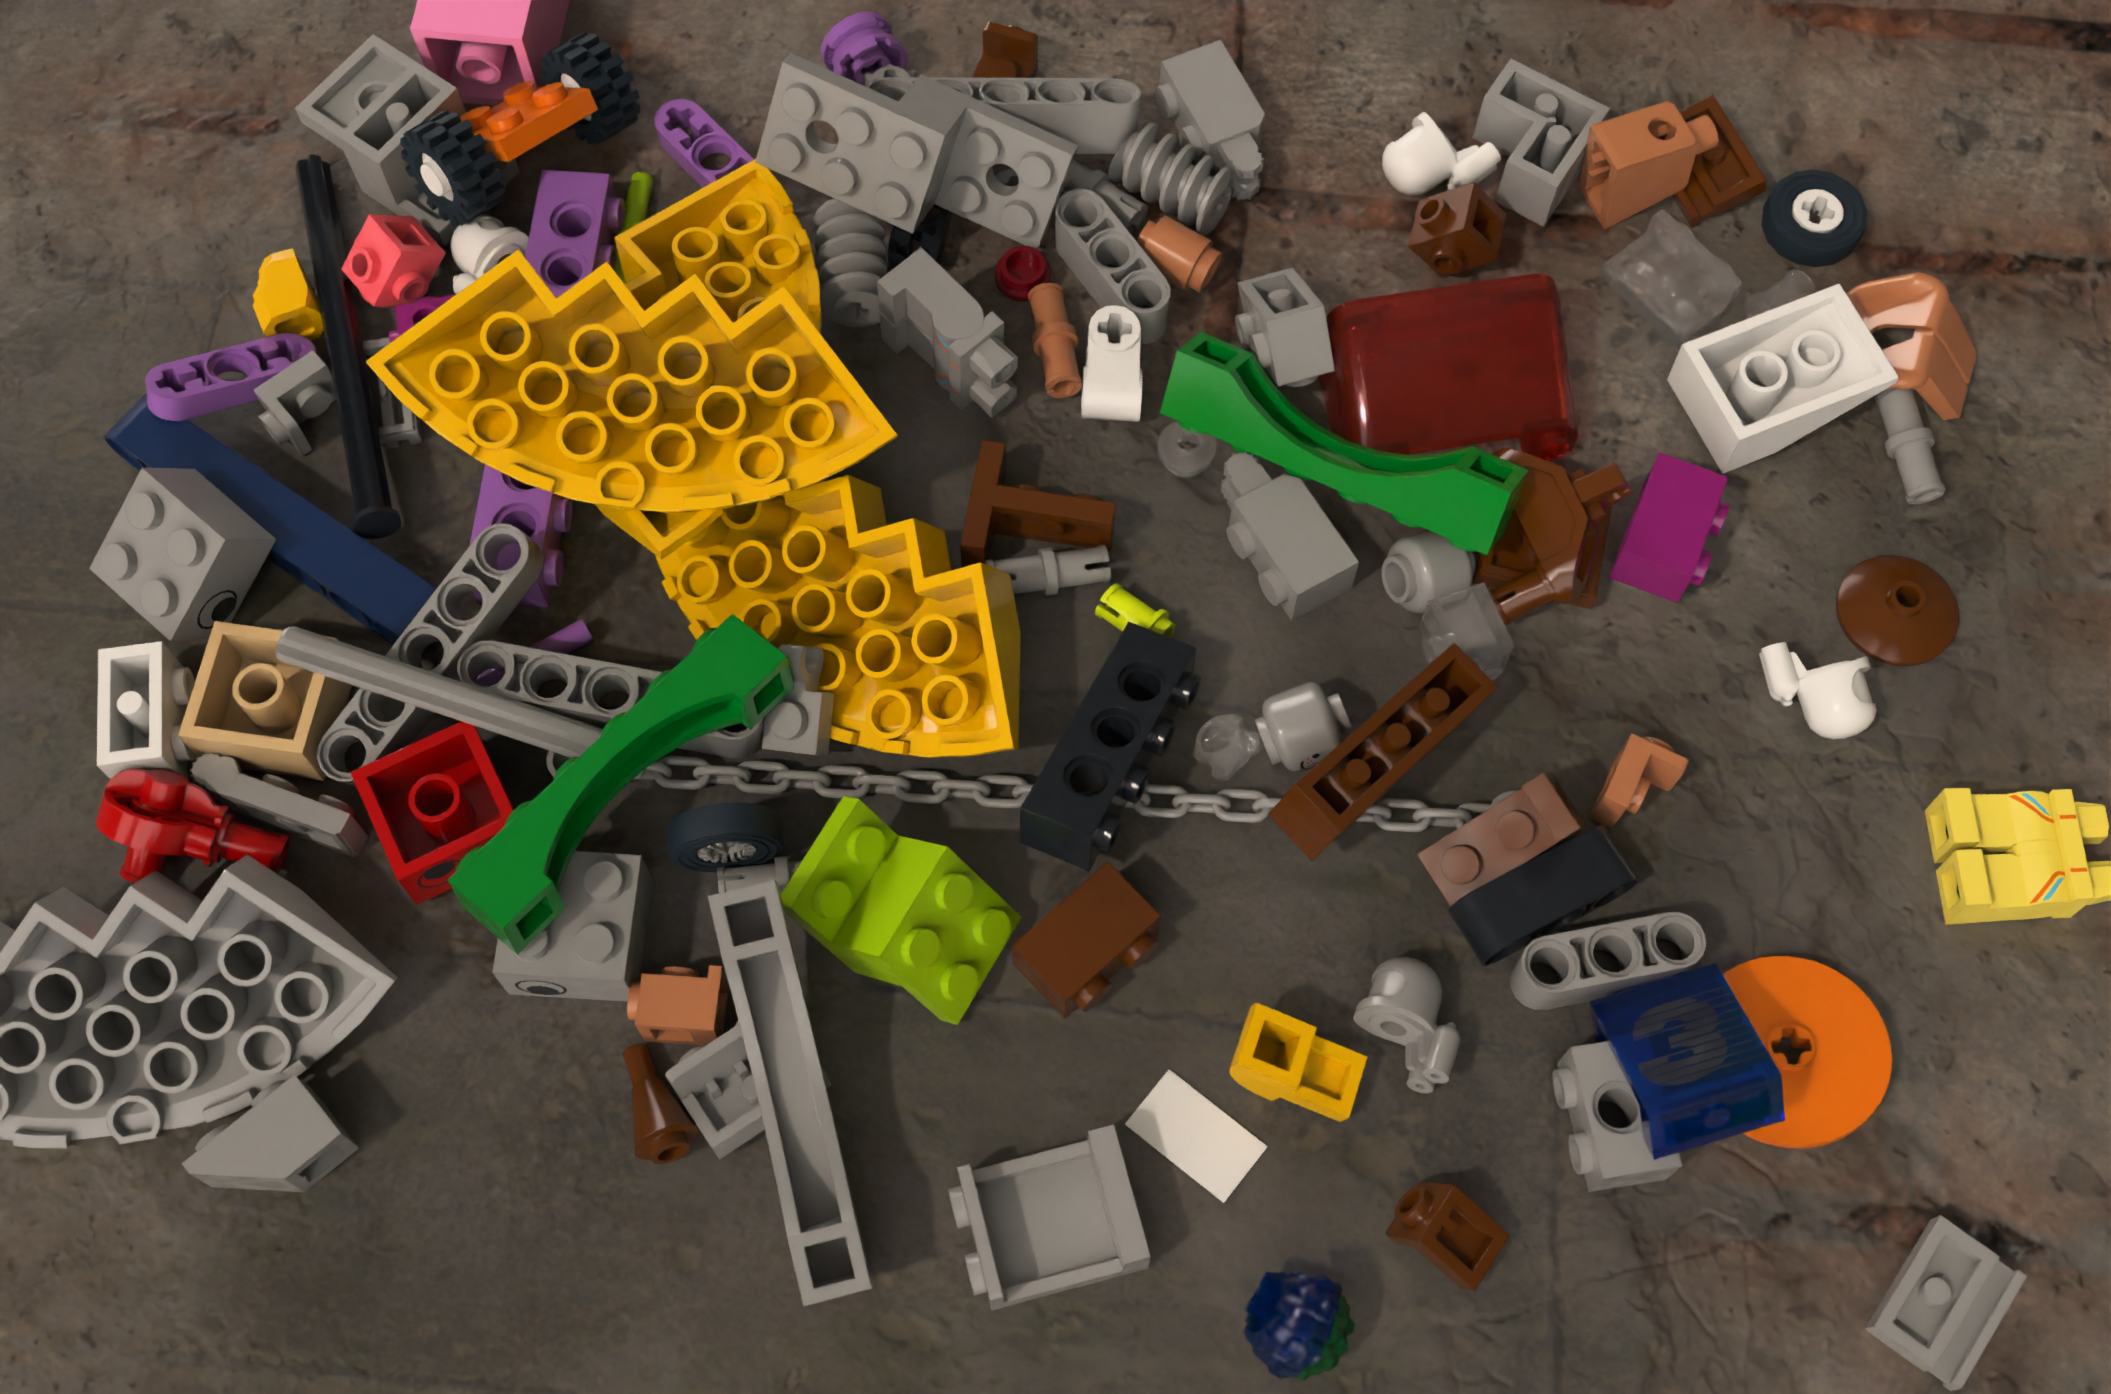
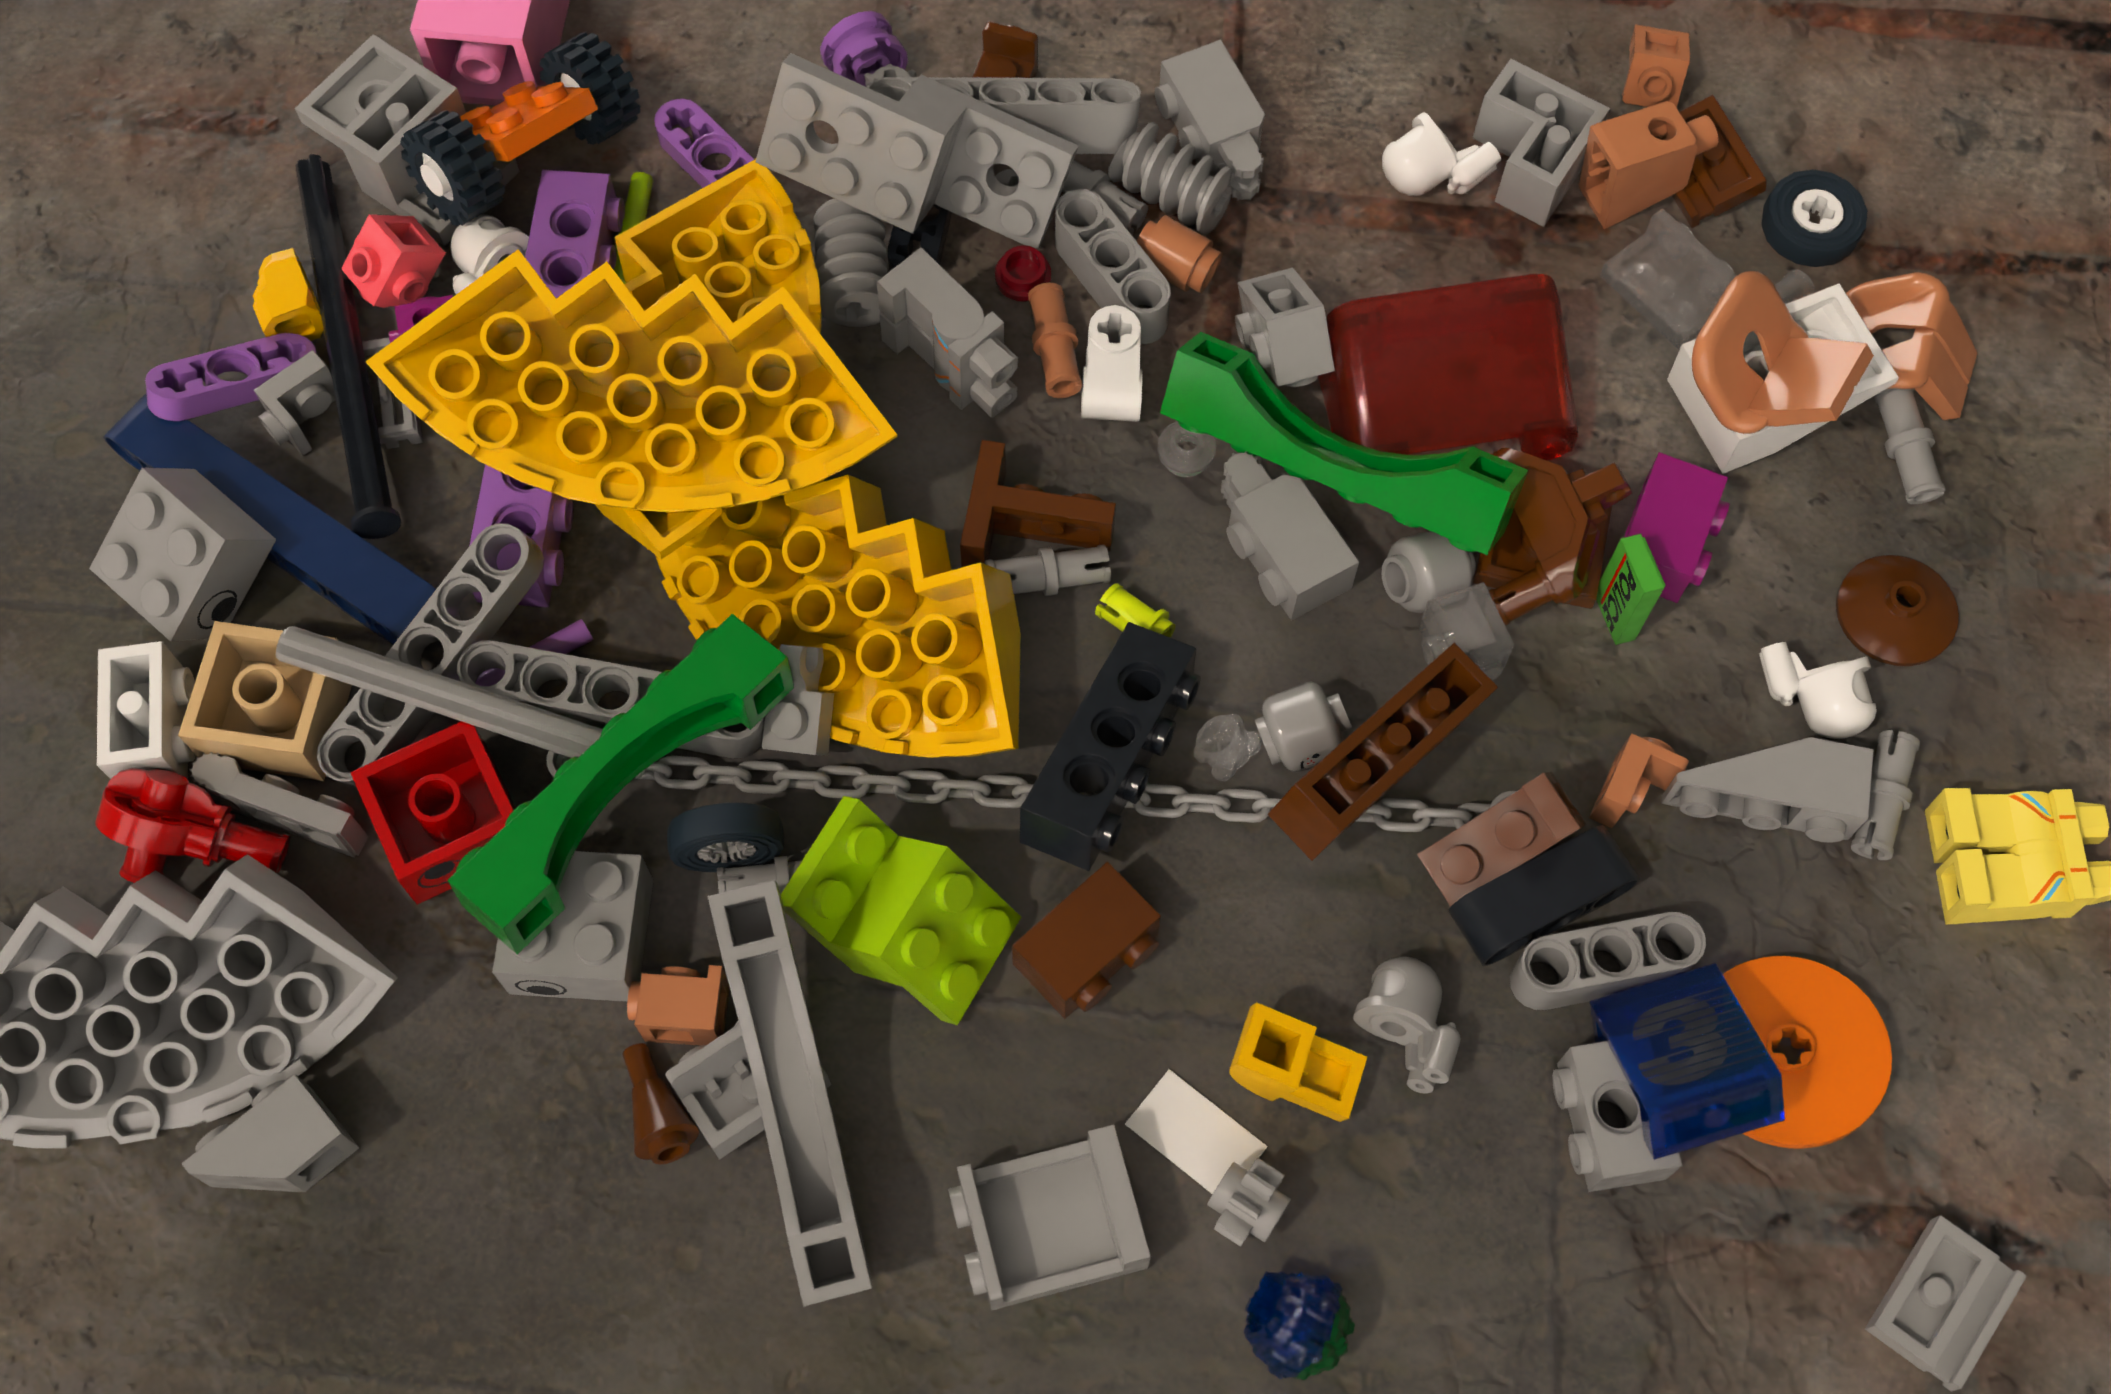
(1249, 1202): none -> light grey gear
(1448, 1231): reddish brown bracket -> none
(1457, 230): reddish brown brick -> none
(1629, 588): none -> bright green tile
(1656, 66): none -> nougat bracket
(1793, 786): none -> light grey slope
(1806, 375): none -> nougat piece
(1888, 794): none -> light grey pin

